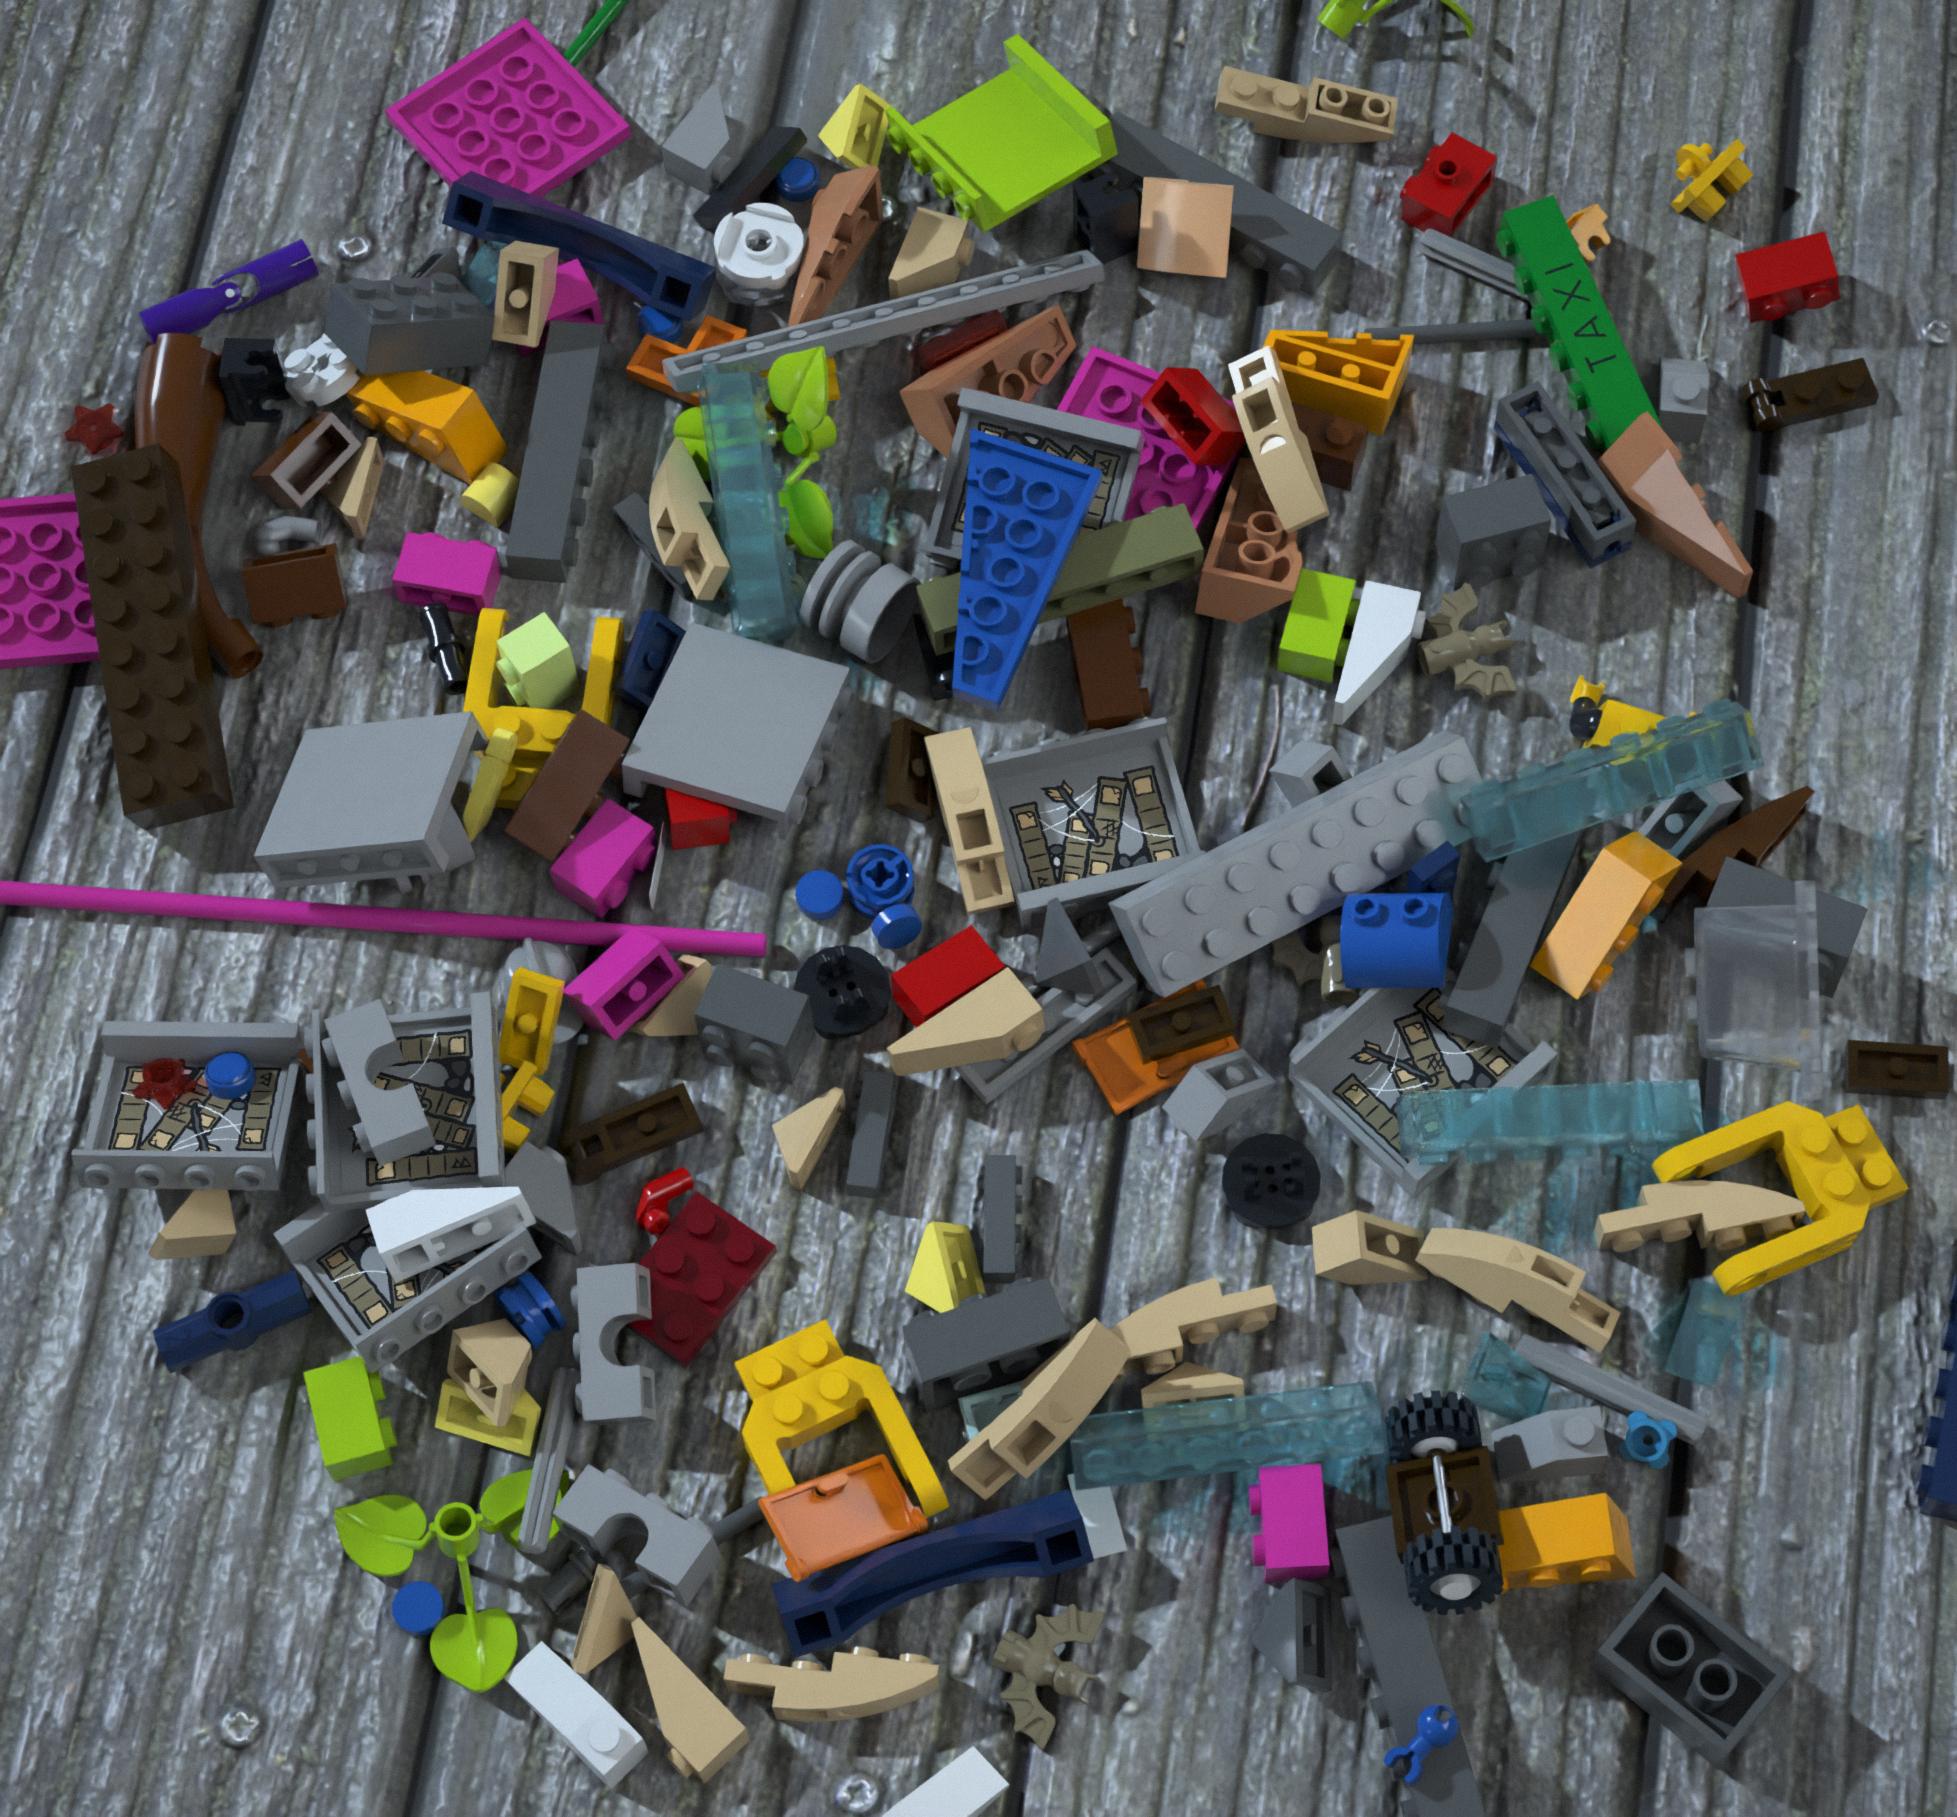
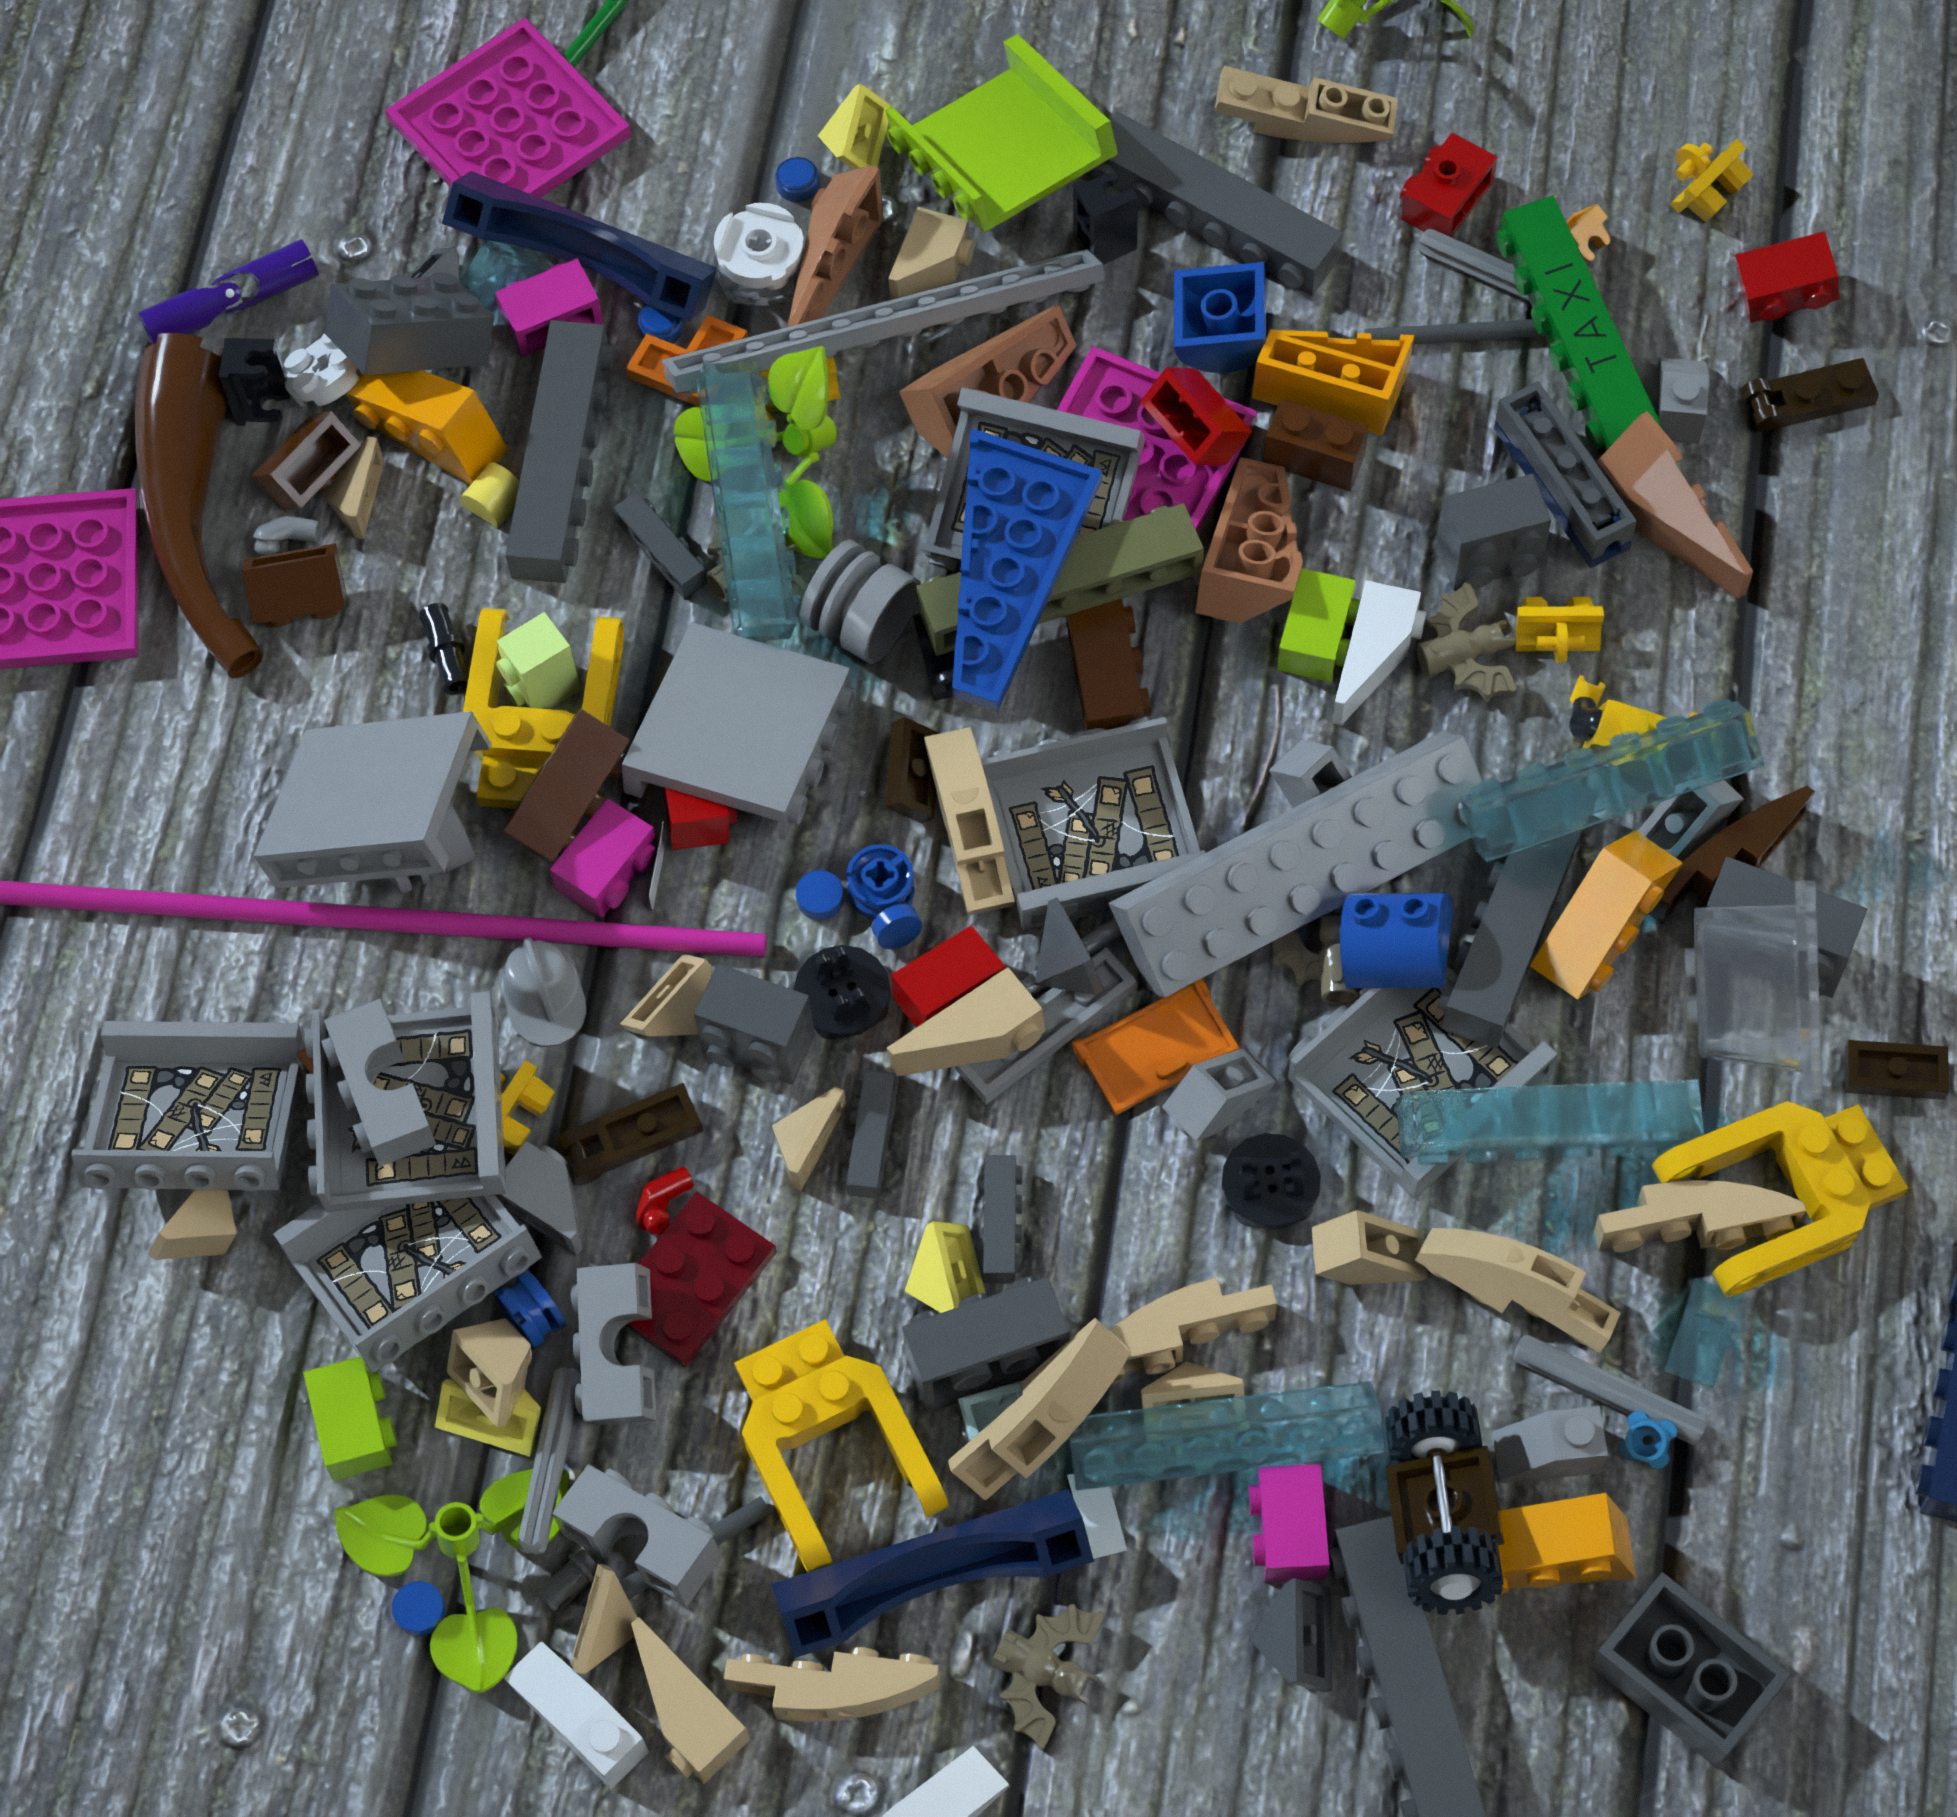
(94, 439): clear red plate -> none
(151, 638): dark brown brick -> none
(164, 1070): clear red plate -> none
(202, 1332): dark blue piece -> none
(230, 1075): blue piece -> none
(441, 1224): white slope -> none
(447, 573): dark pink brick -> none
(489, 781): light yellow piece -> none
(524, 292): tan slope -> none
(530, 1019): yellow plate -> none
(623, 983): dark pink brick -> none
(647, 659): dark blue plate -> none
(680, 525): tan slope -> none
(701, 145): light grey slope -> none
(751, 175): black tile -> none
(858, 1514): orange door -> none
(949, 346): clear red plate -> none
(1181, 1024): dark brown plate -> none
(1185, 227): light nougat slope -> none
(1220, 316): none -> blue brick
(1275, 440): tan slope -> none
(1430, 1734): blue arm -> none
(1435, 871): dark blue plate -> none
(1504, 1381): clear light blue slope -> none
(1558, 628): none -> yellow hips

